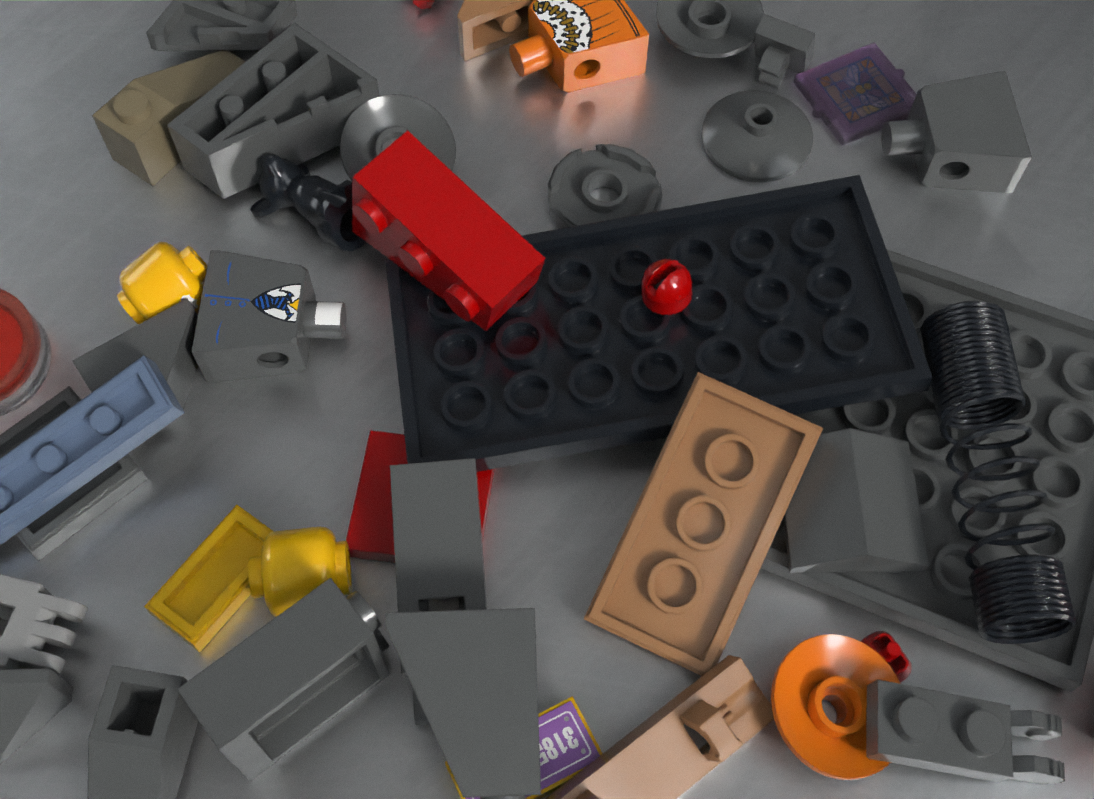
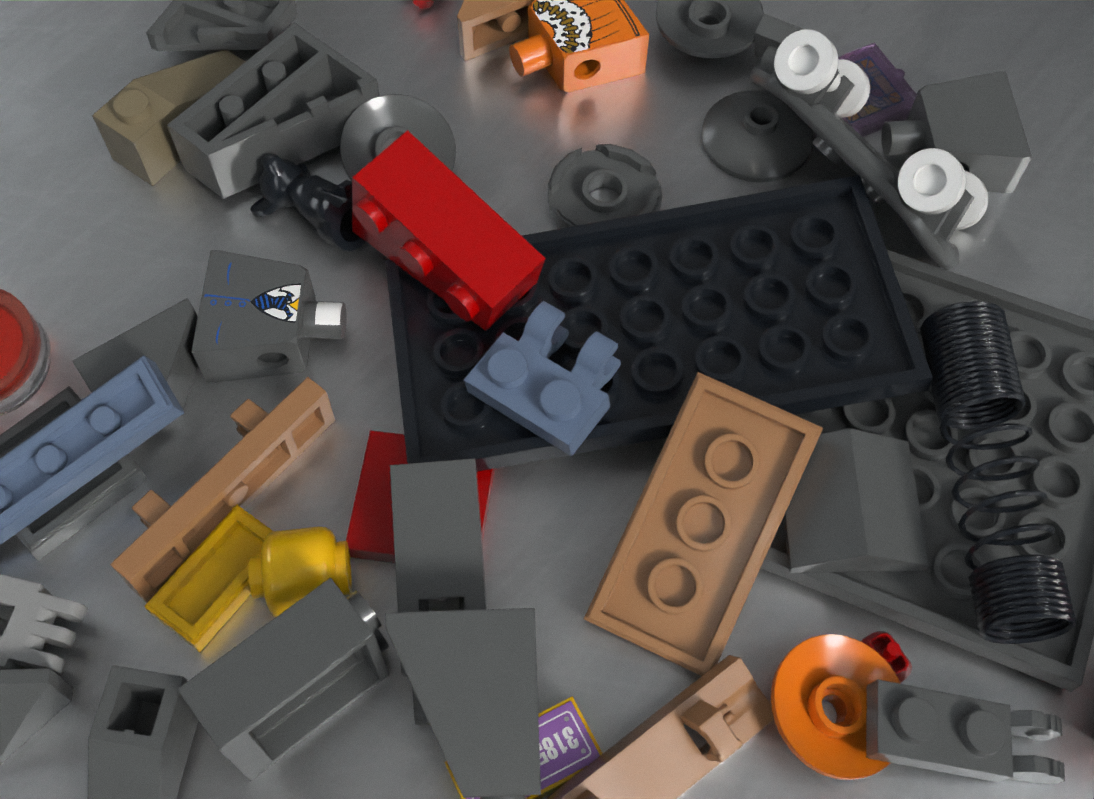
(161, 280): yellow head -> none
(268, 448): none -> medium nougat hinge
(540, 393): none -> sand blue plate
(673, 292): red hinge -> none
(932, 187): none -> piece

